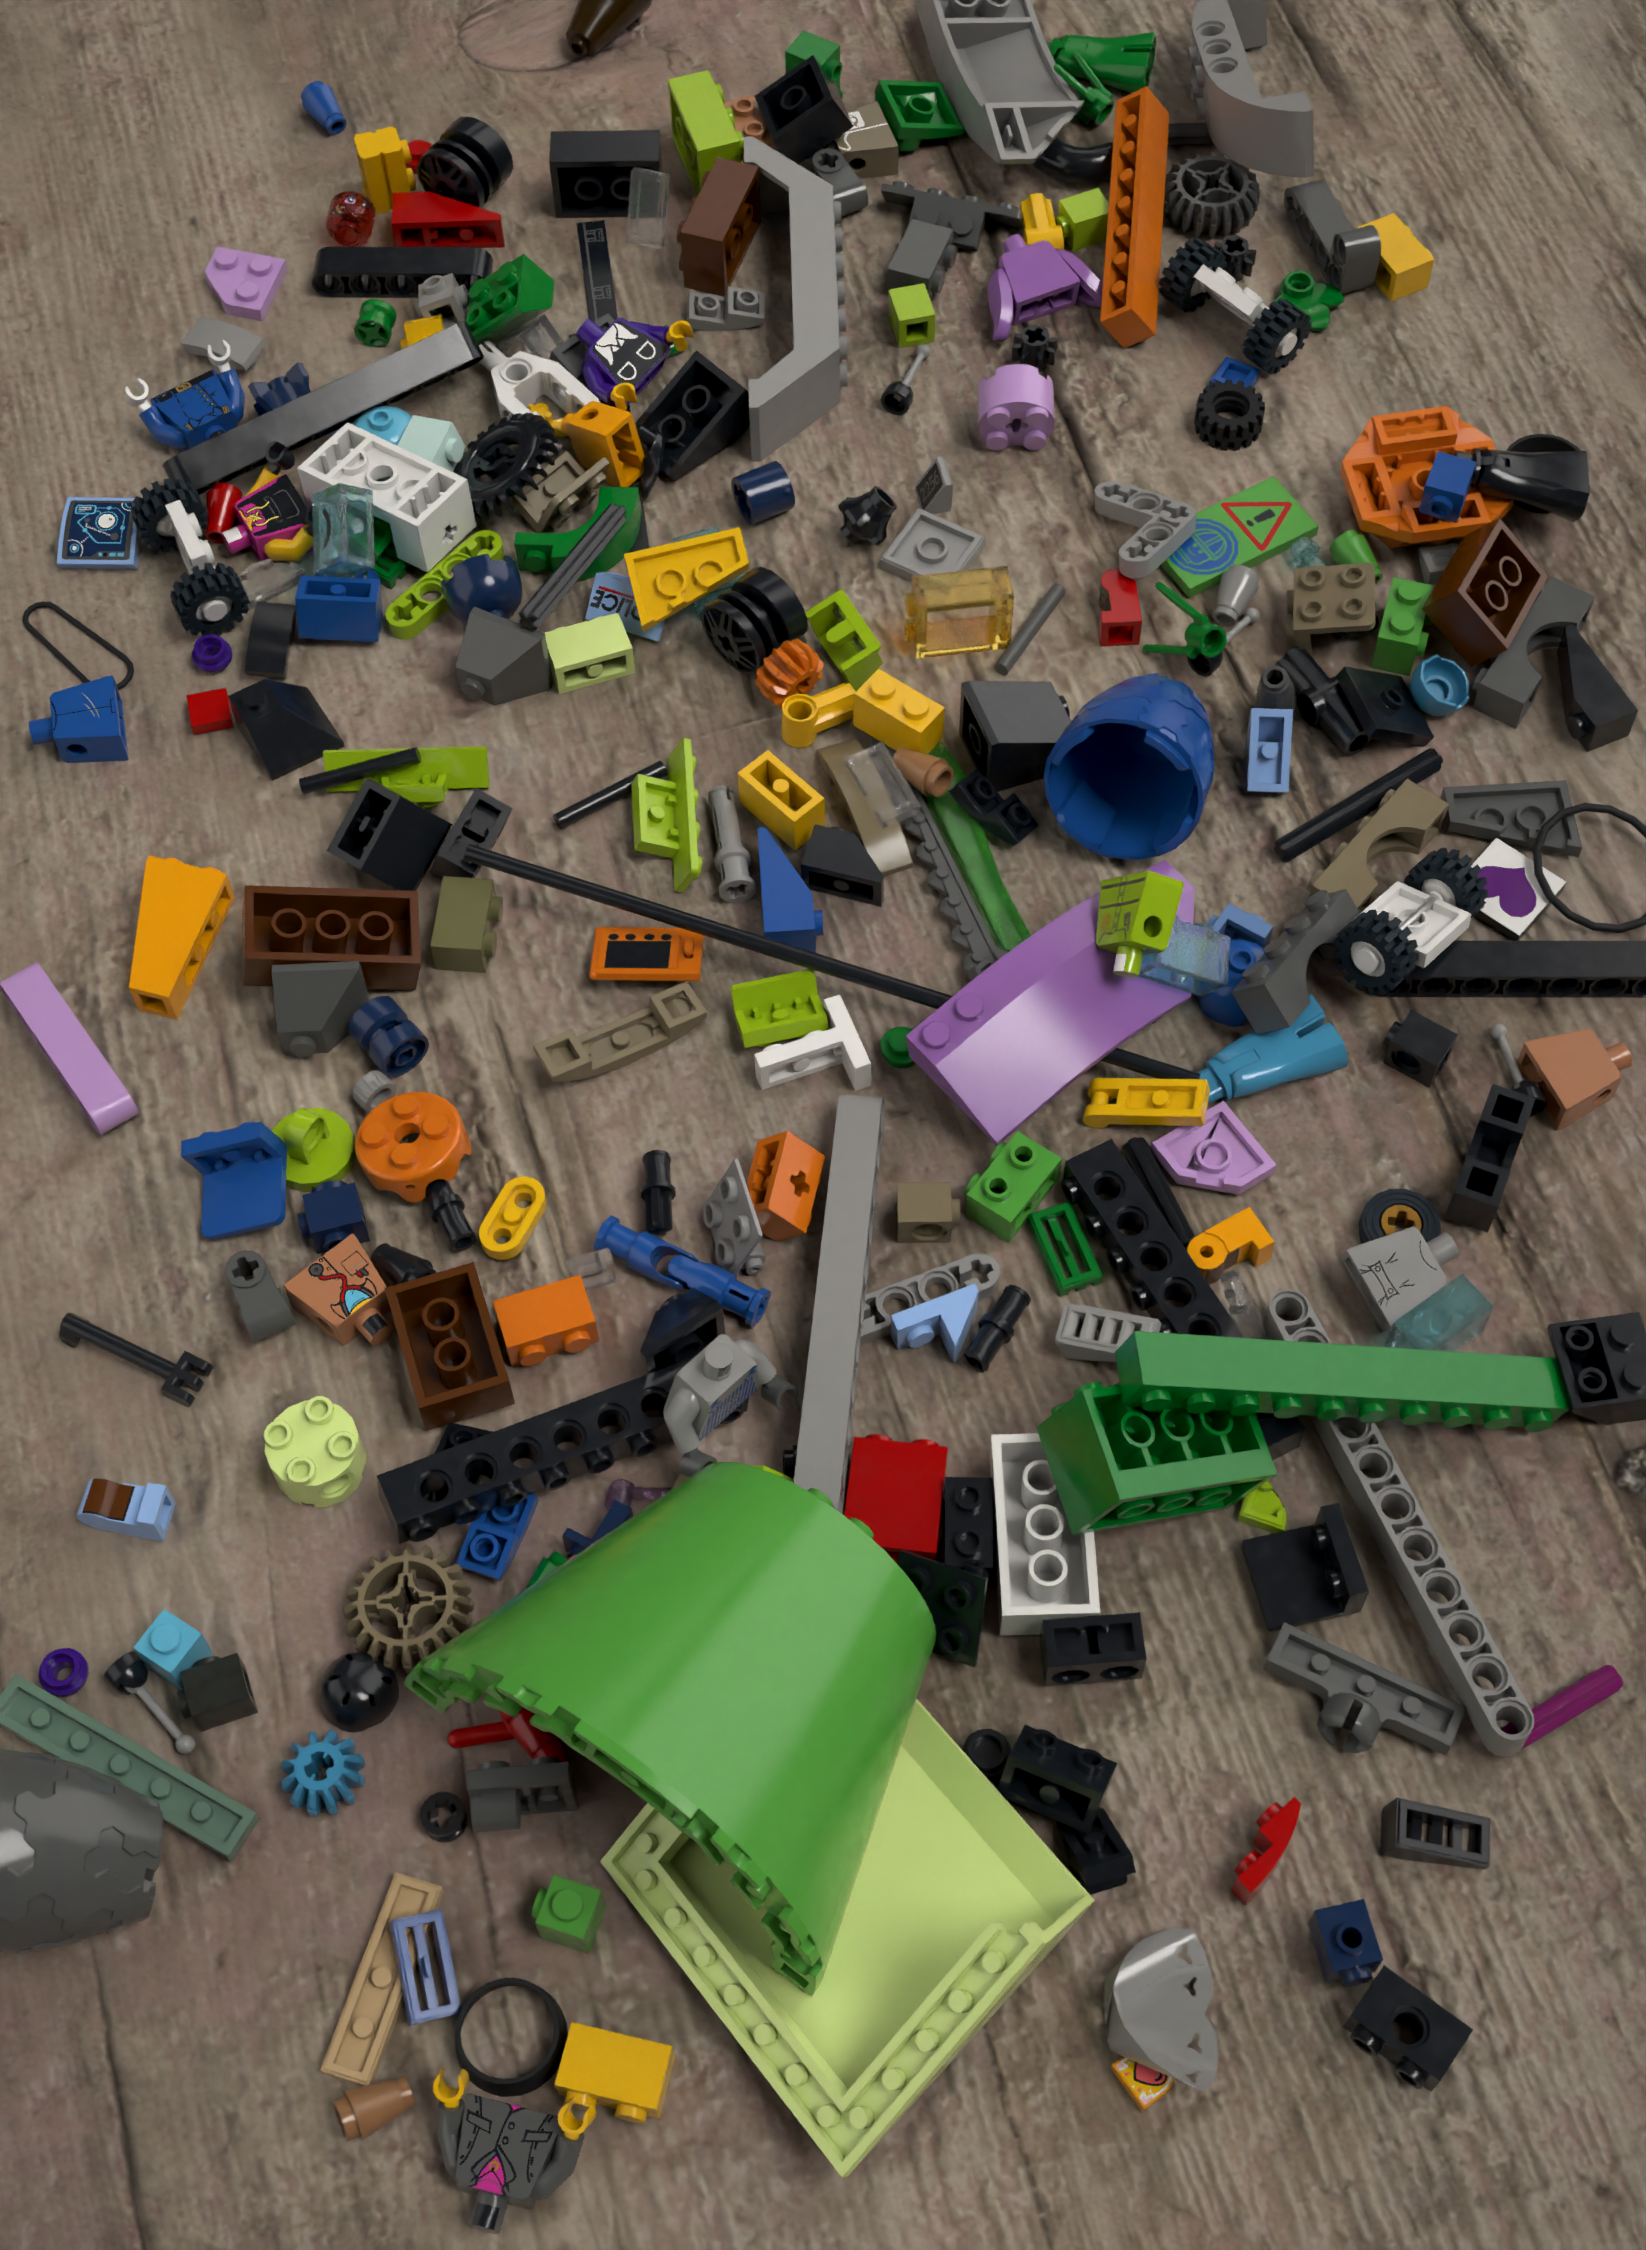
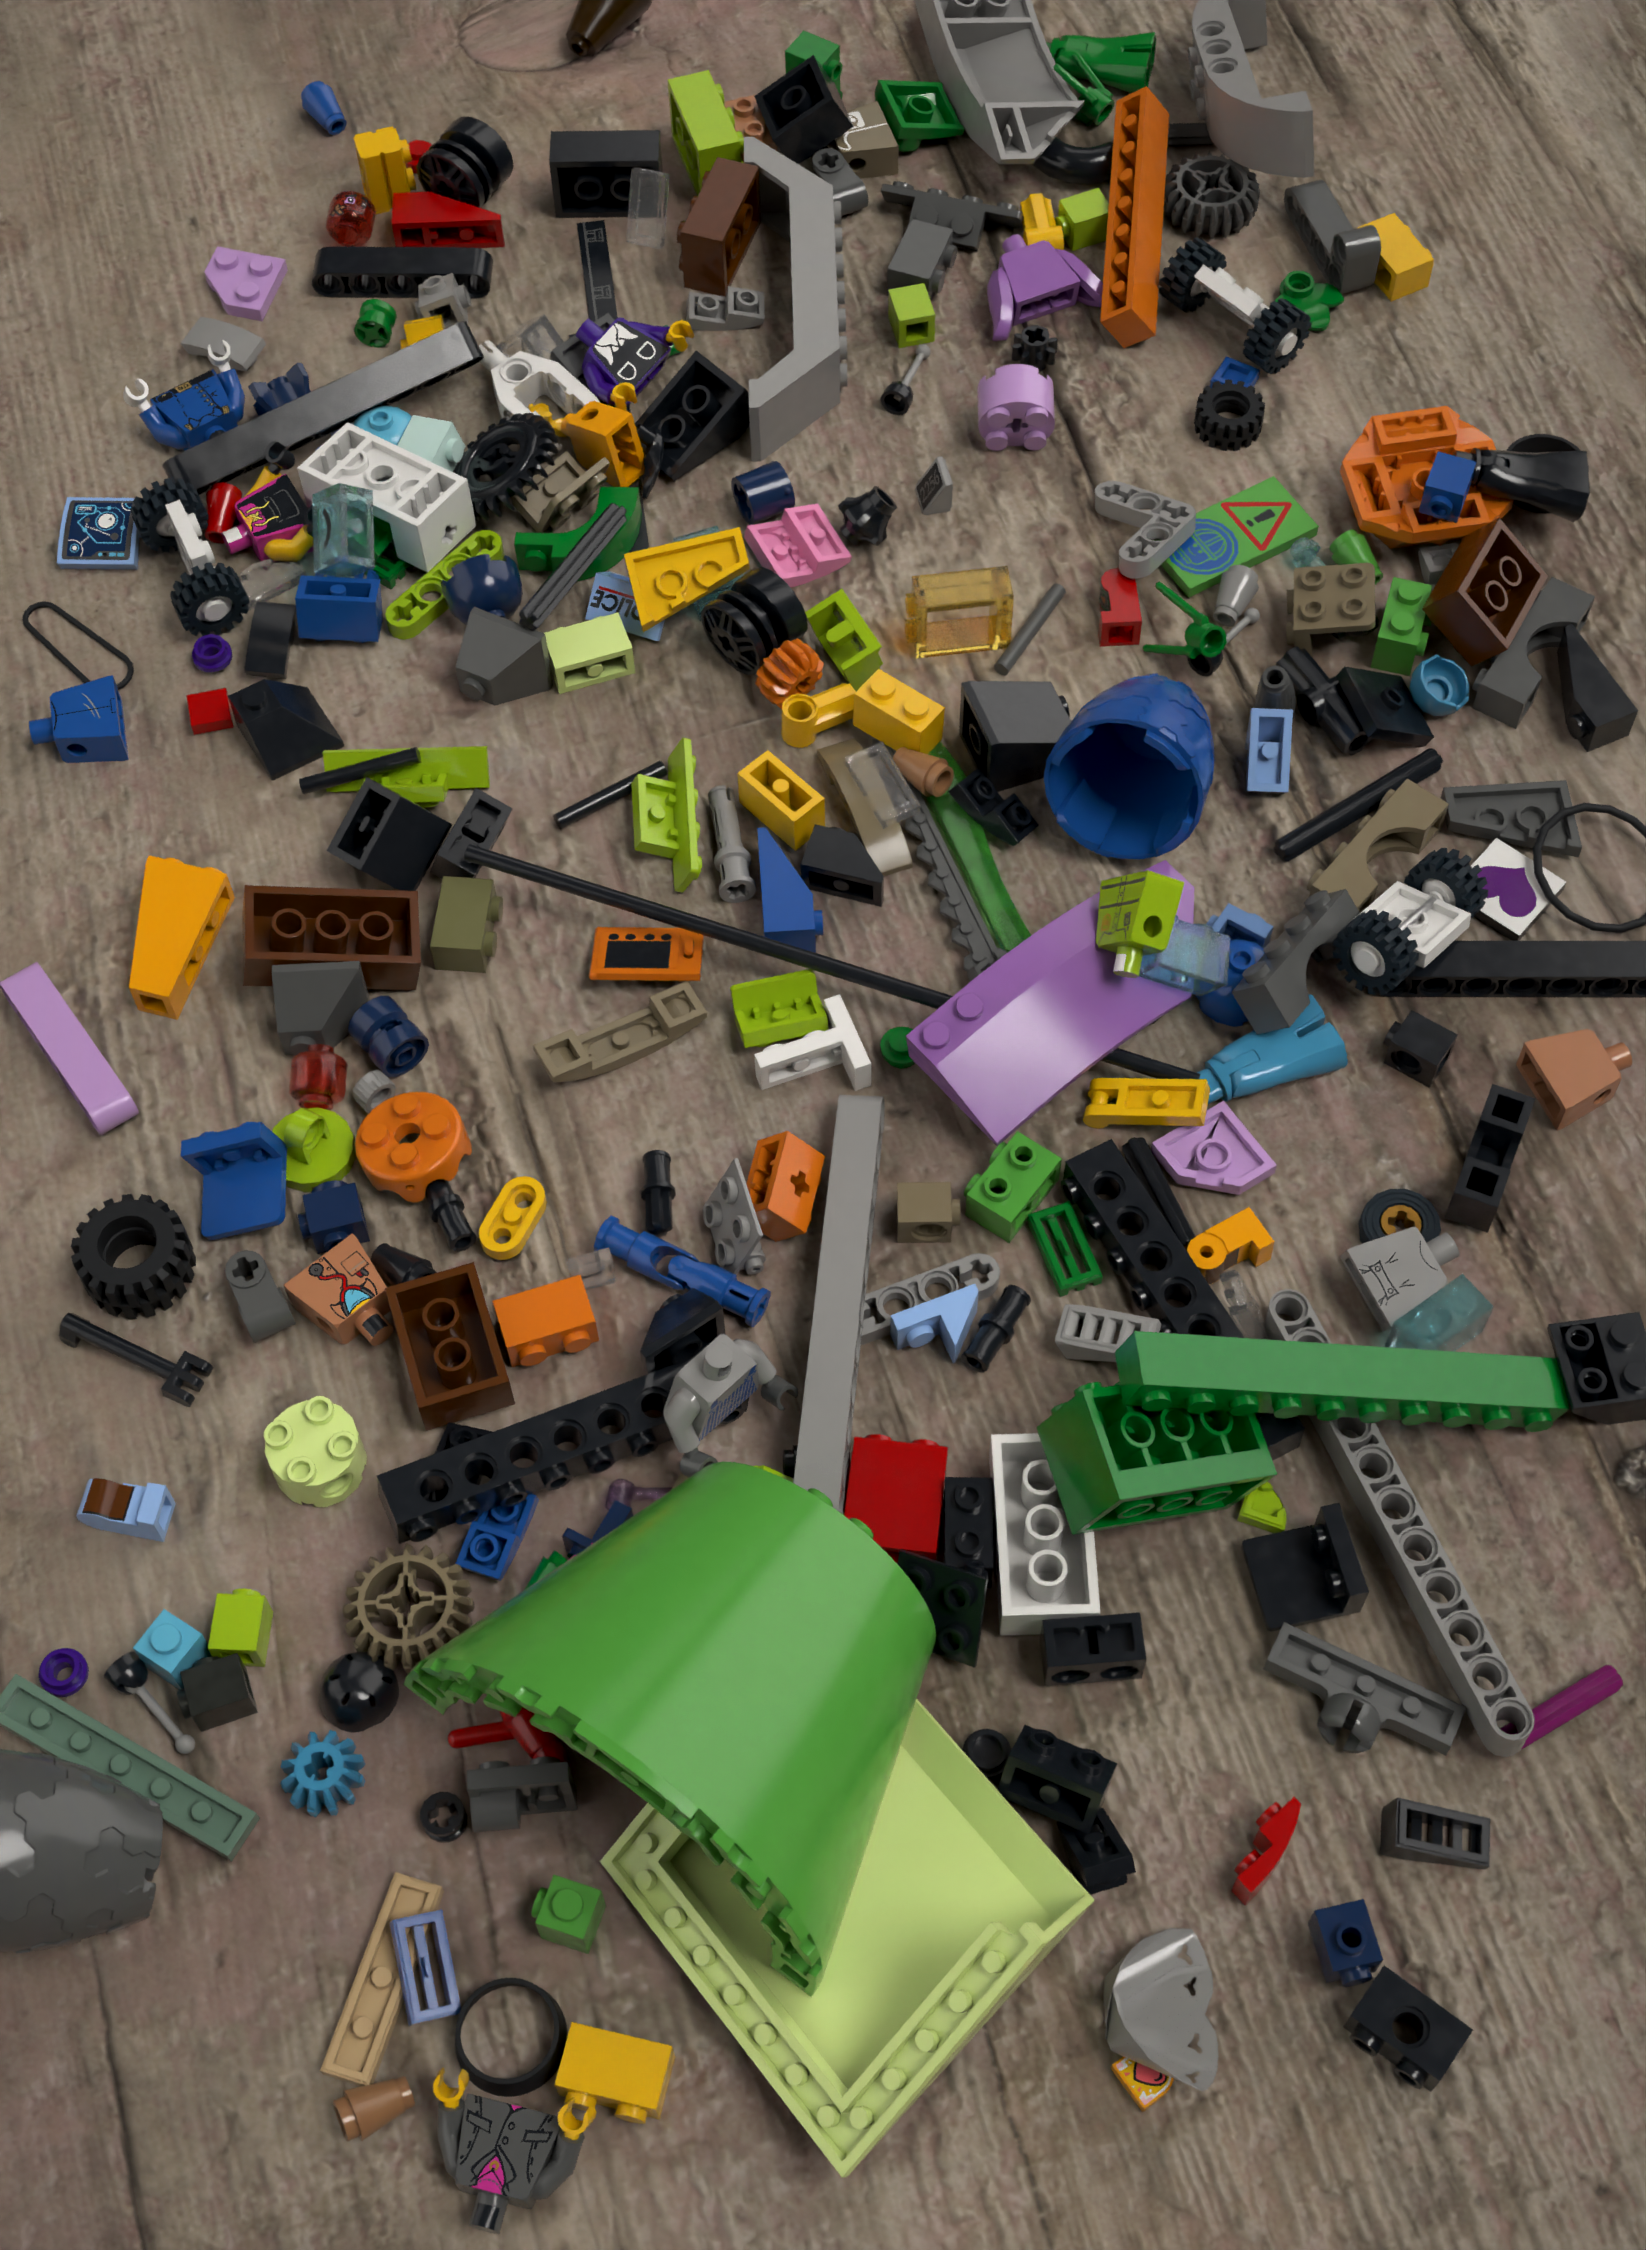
(120, 1228): none -> black tyre
(241, 1626): none -> lime brick
(318, 1077): none -> clear red head
(508, 299): green slope -> none
(798, 545): none -> bright pink slope
(931, 547): light grey tile -> none
(1237, 255): black gear -> none
(1530, 1088): hinge -> none

